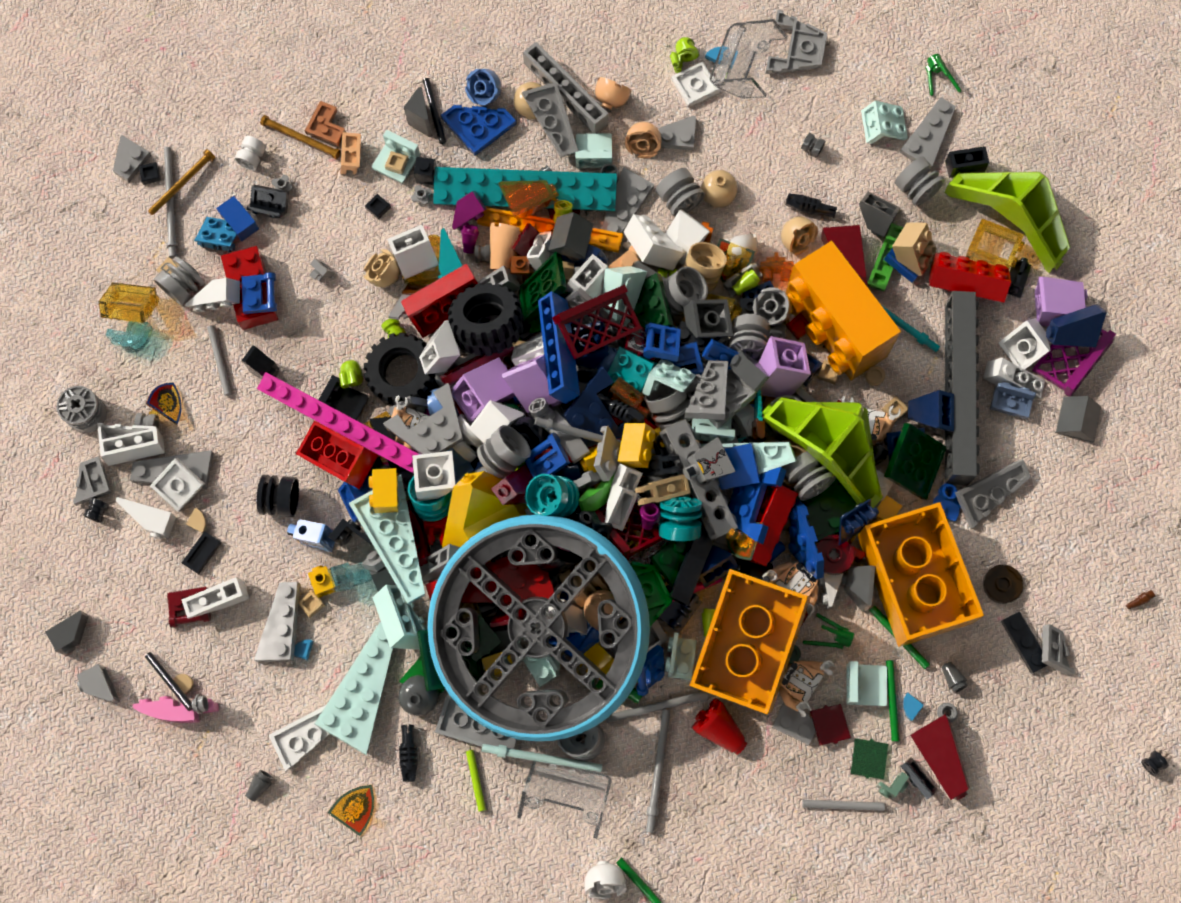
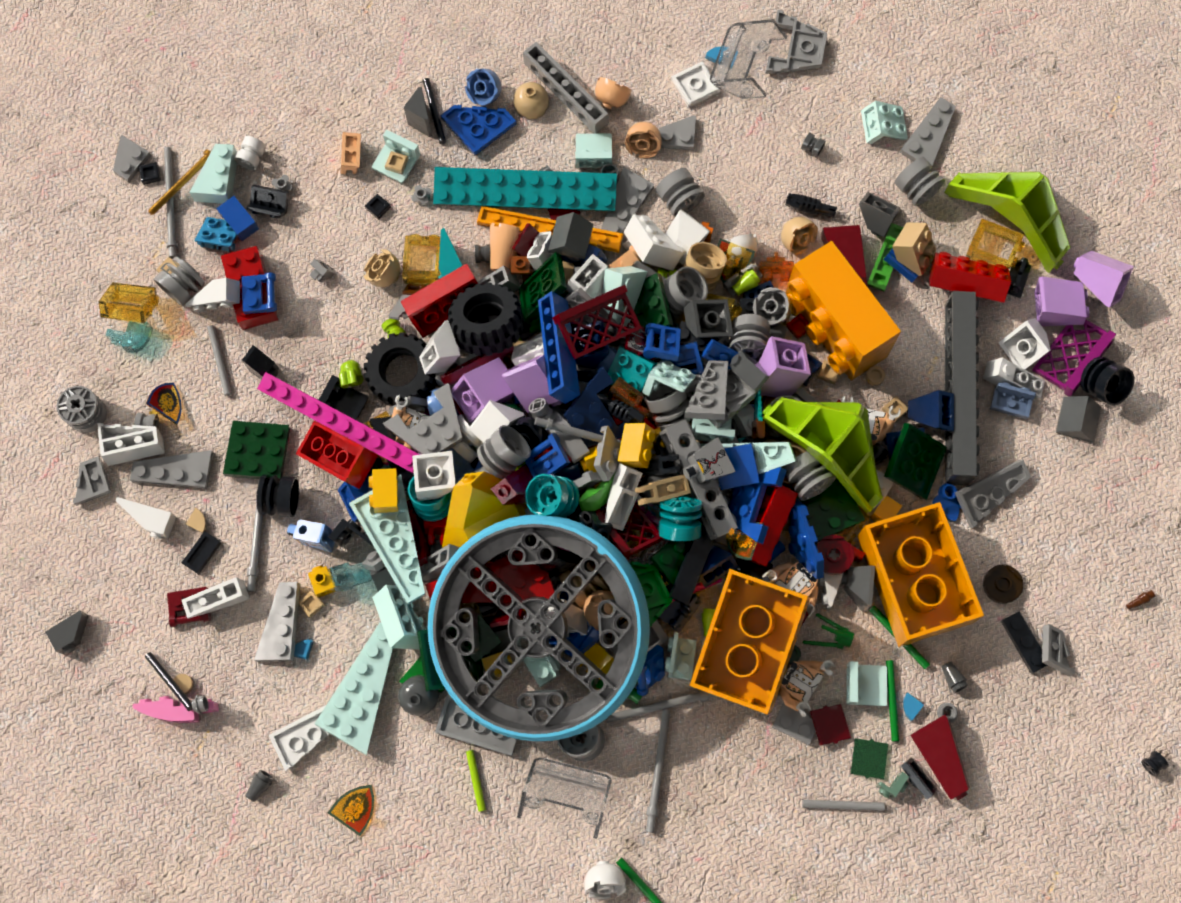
(95, 510): black wheel -> none
(97, 683): light grey slope -> none
(177, 484): white tile -> none
(217, 176): none -> light aqua wedge
(253, 571): none -> light grey bar
(256, 449): none -> dark green plate
(303, 138): pearl gold bar -> none
(321, 126): nougat plate -> none
(408, 755): black hinge -> none
(413, 252): white slope -> none
(424, 170): black brick -> none
(467, 209): magenta slope -> none
(469, 237): magenta cone -> none
(503, 751): light aqua bar -> none
(528, 196): clear orange slope -> none
(552, 116): light grey wing -> none
(561, 208): lime wheel -> none
(649, 515): magenta cone -> none
(684, 53): lime piece -> none
(719, 188): tan cylinder -> none
(719, 727): red cone -> none
(853, 522): dark blue hinge -> none
(922, 338): teal bar -> none
(937, 65): green plant -> none
(967, 161): black brick -> none
(1077, 328): dark blue slope -> none
(1103, 276): none -> lavender slope
(1107, 380): none -> black wheel

